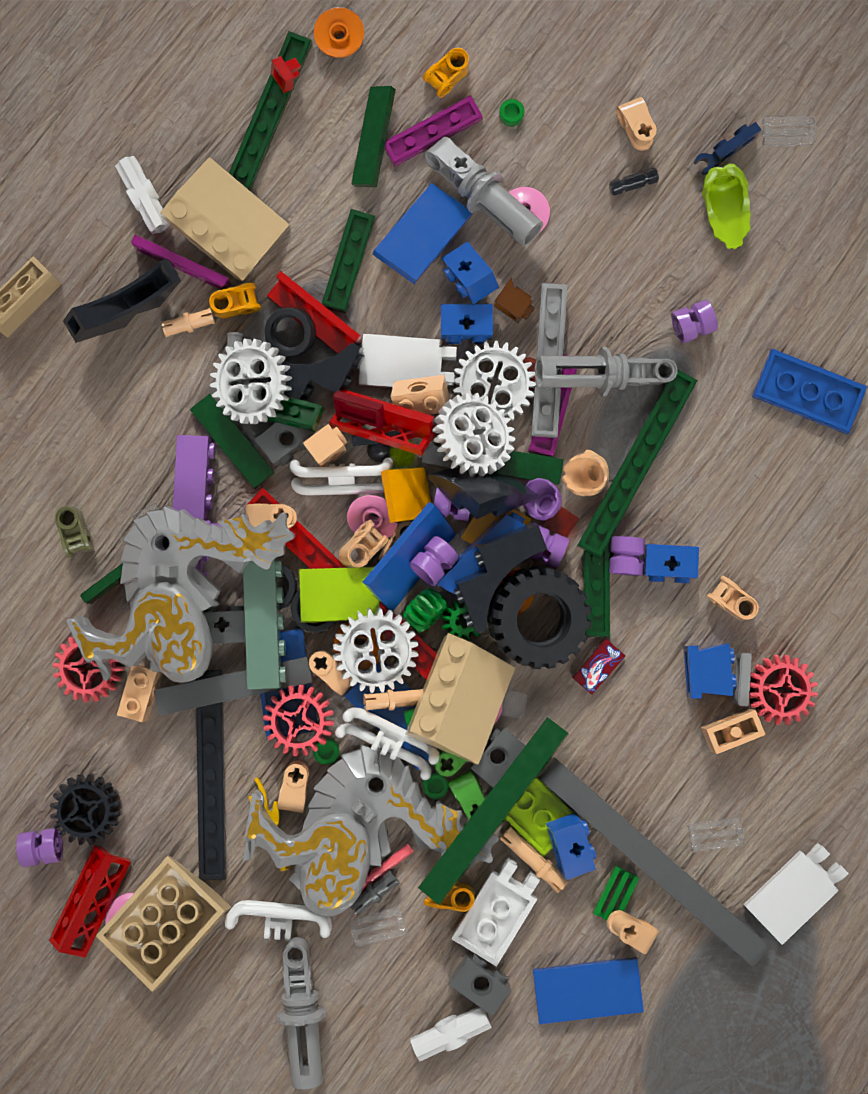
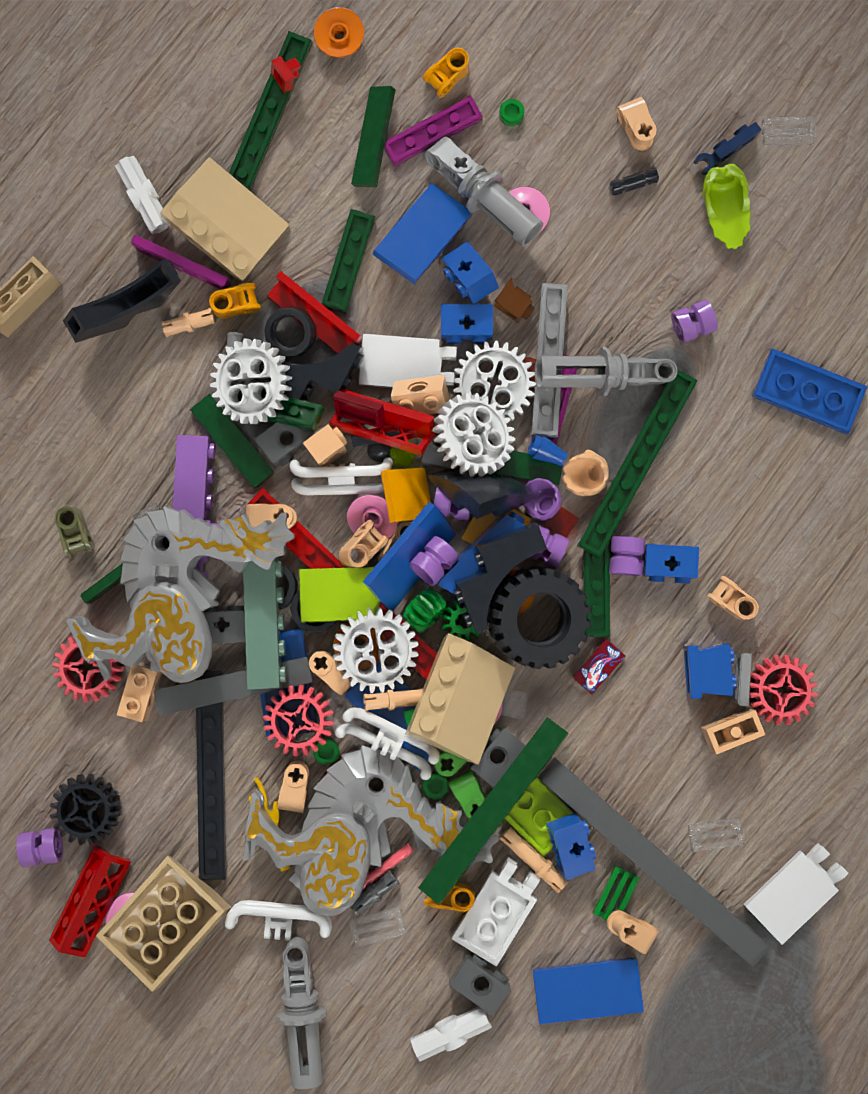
(545, 450): none -> blue cone

